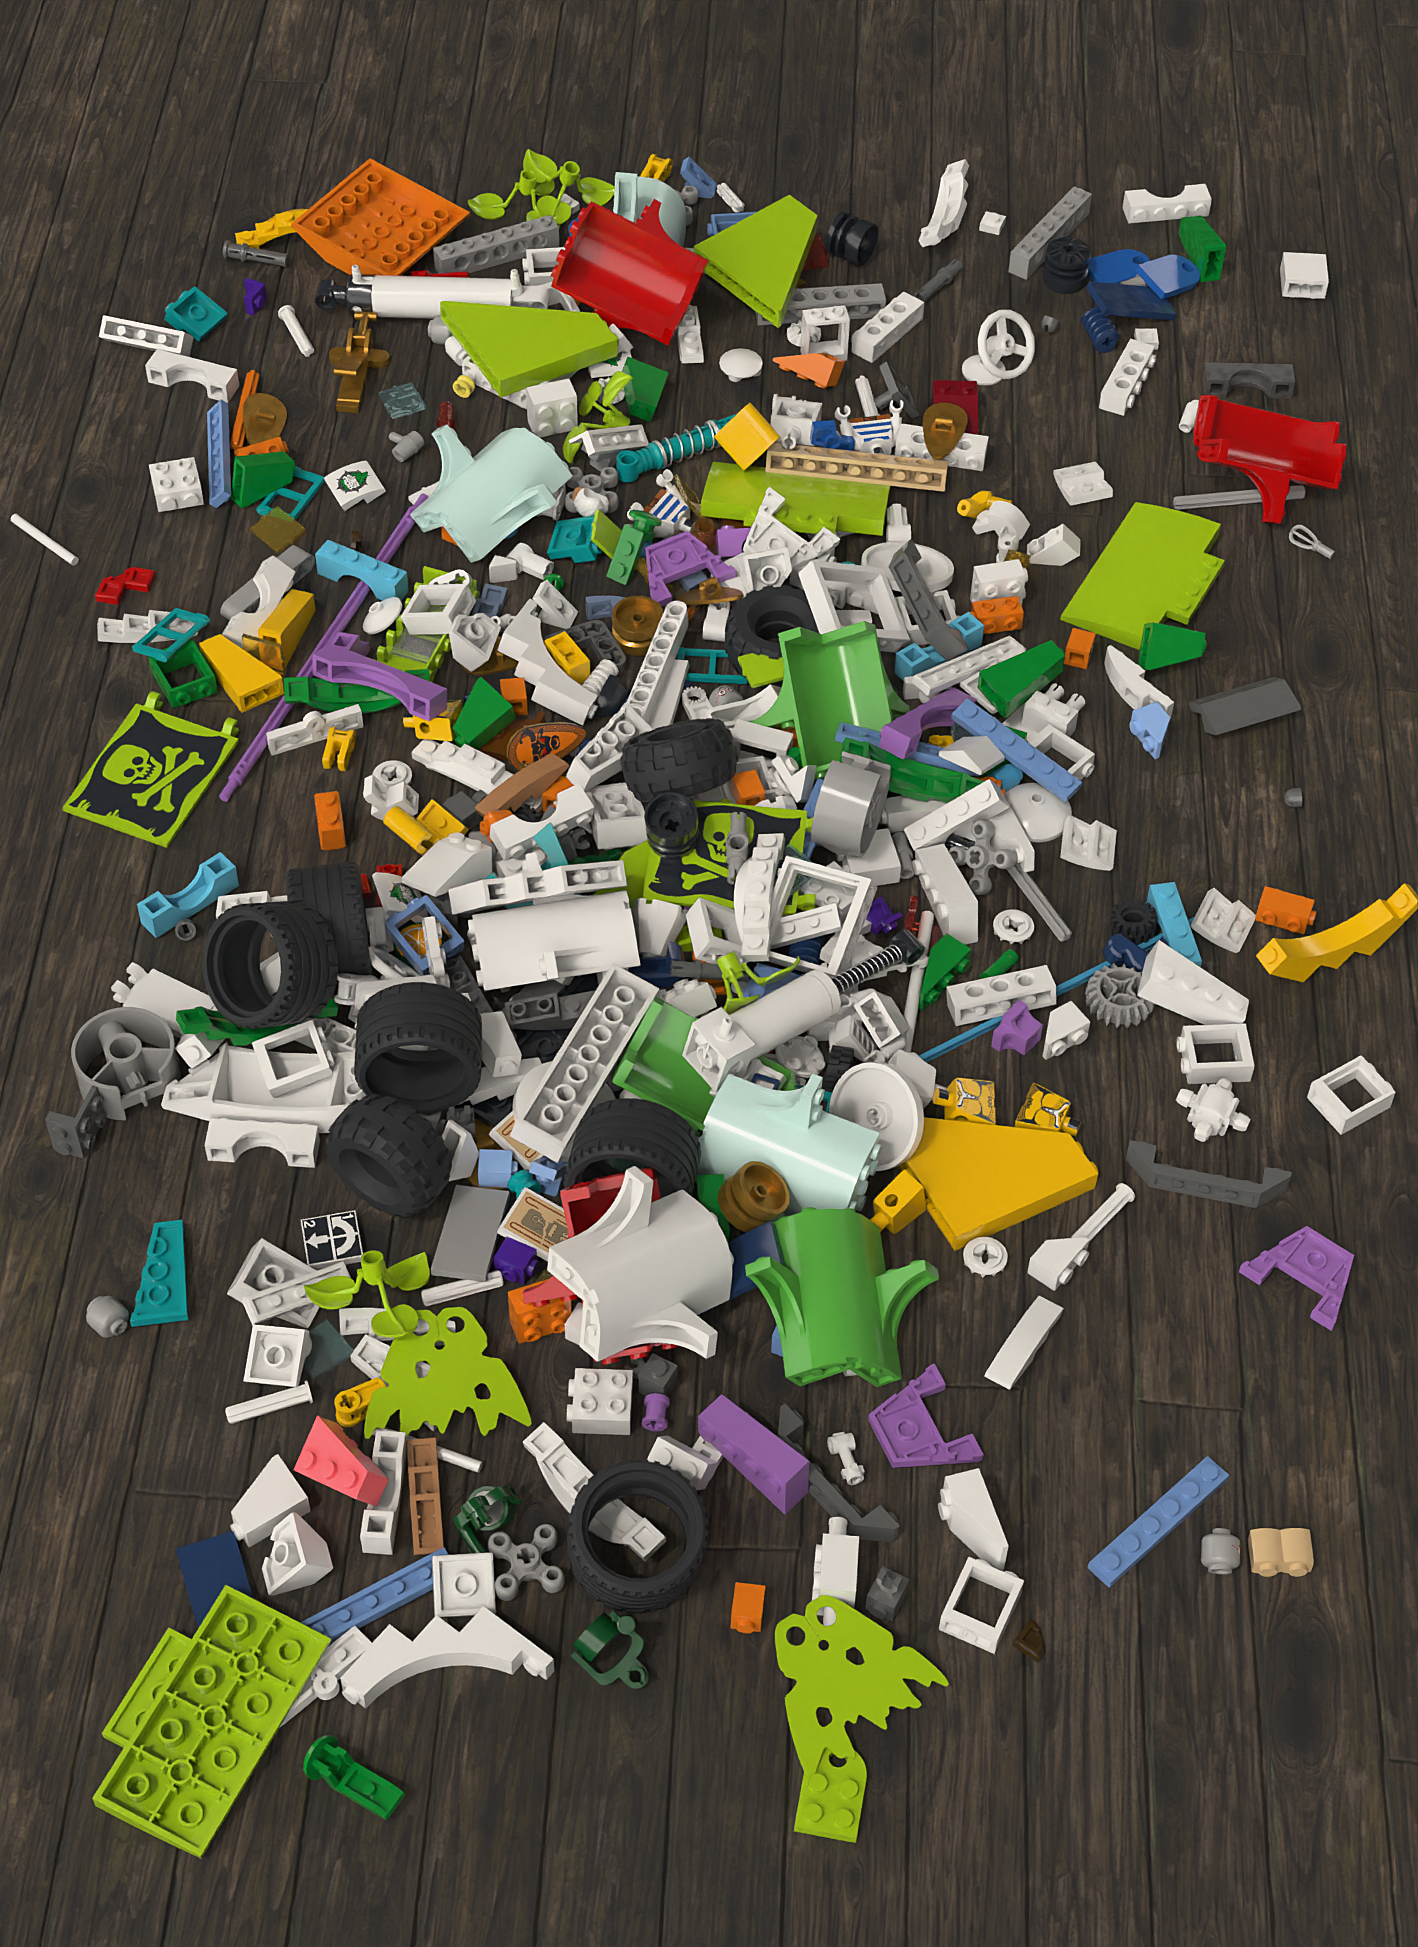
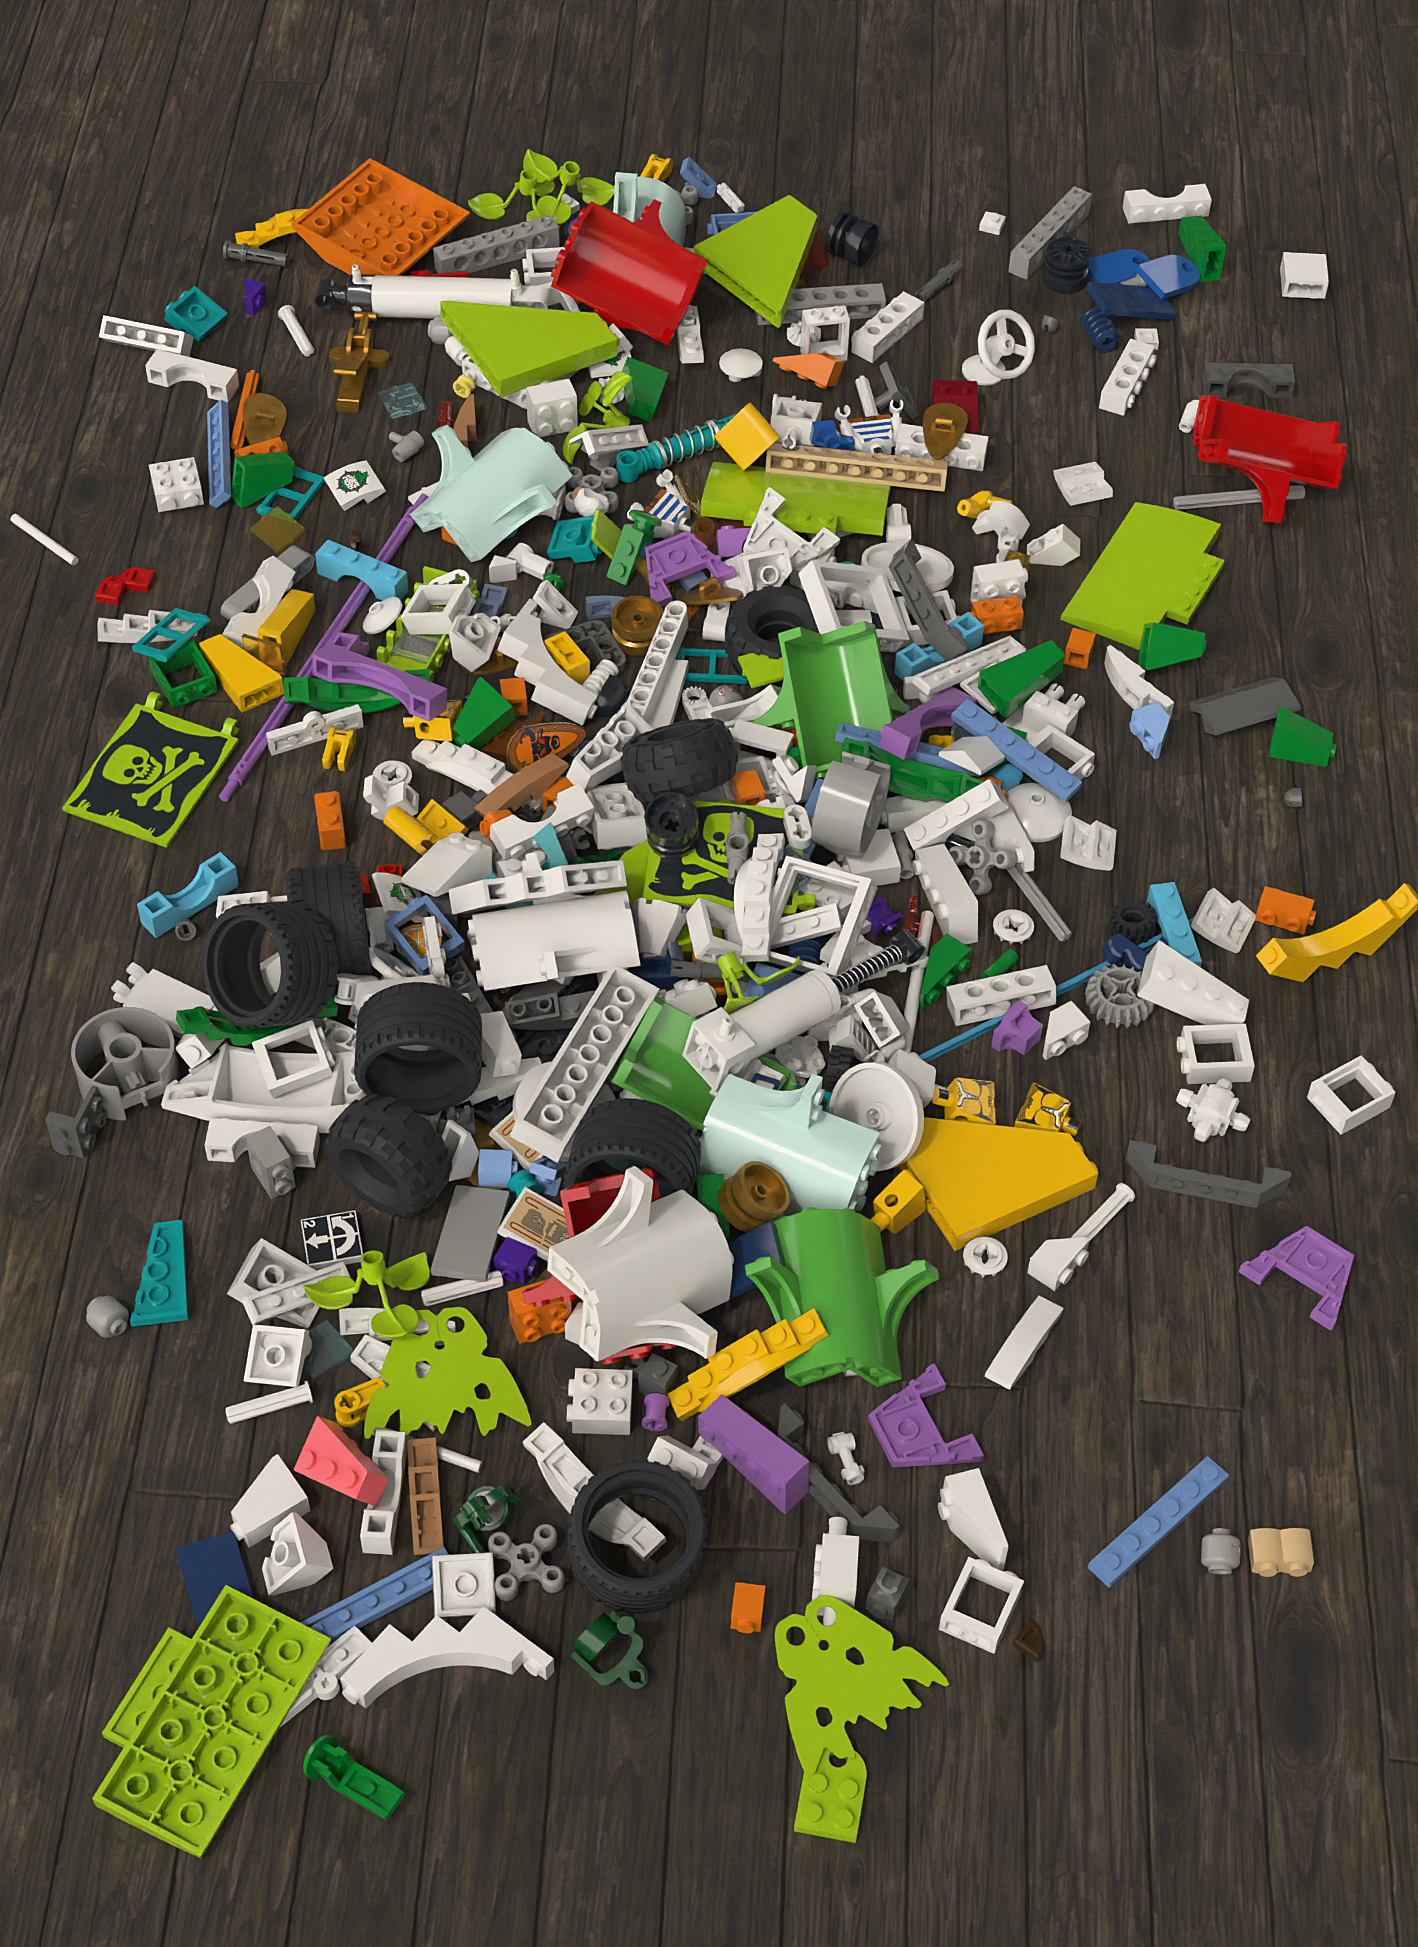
(271, 1161): none -> light grey brick
(465, 423): none -> medium nougat slope
(747, 1362): none -> yellow piece
(802, 826): none -> white beam
(949, 205): white piece -> none
(1300, 740): none -> green slope
(1316, 545): light grey piece -> none

